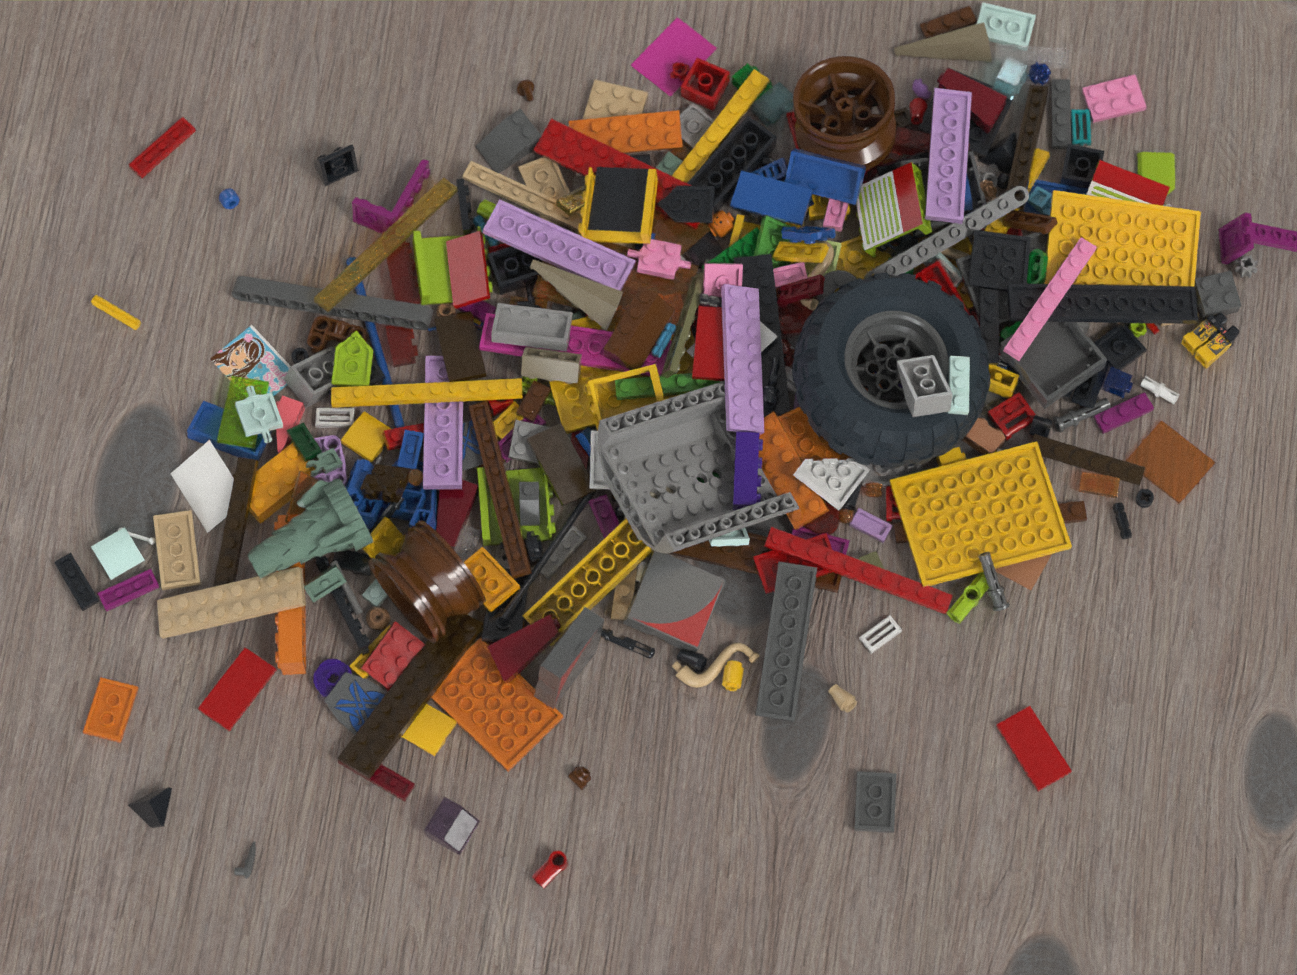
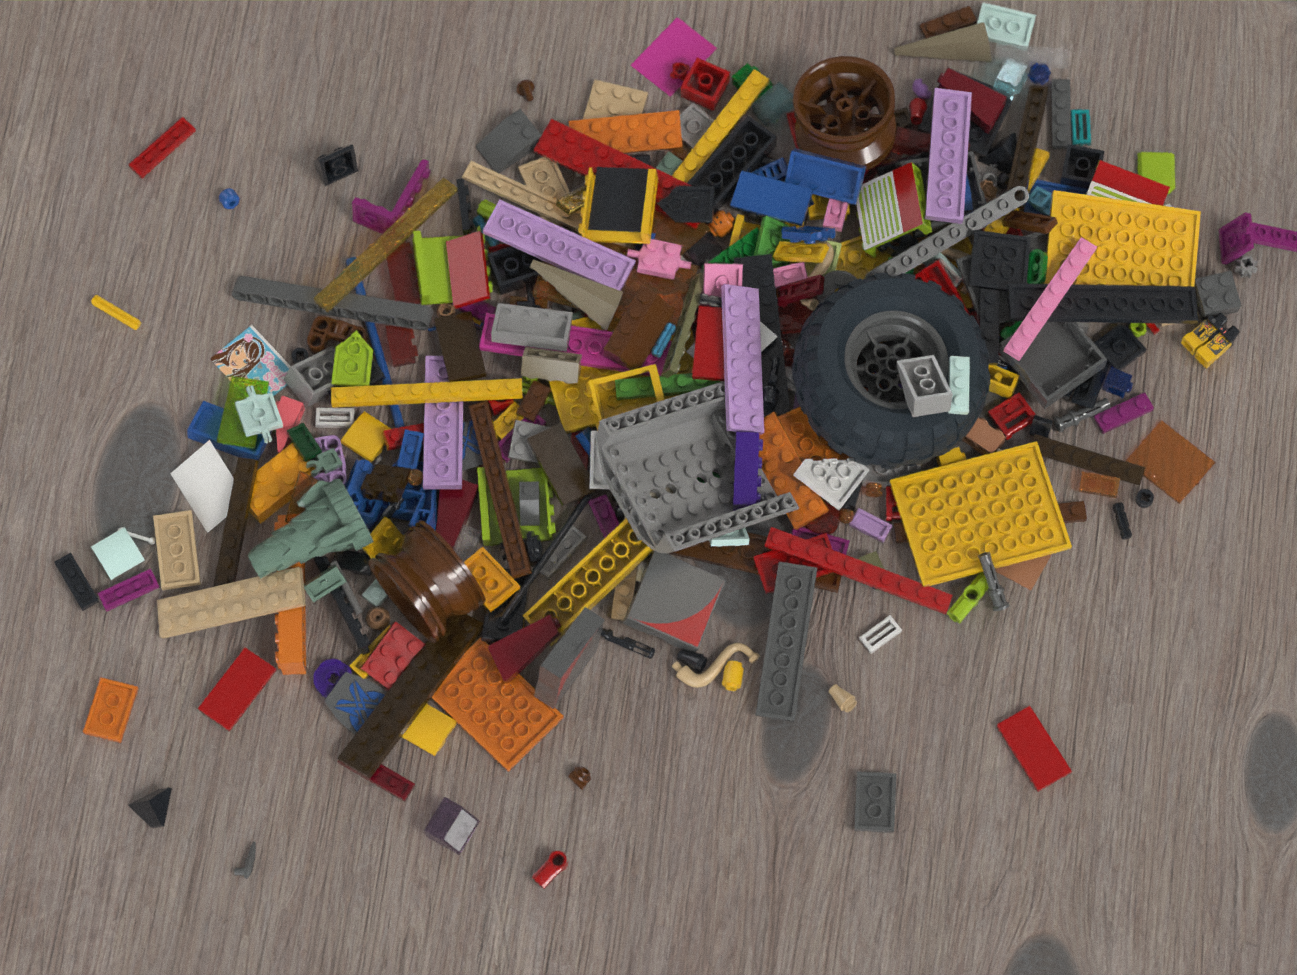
(1114, 98): bright pink plate -> none
(1160, 390): white pin -> none

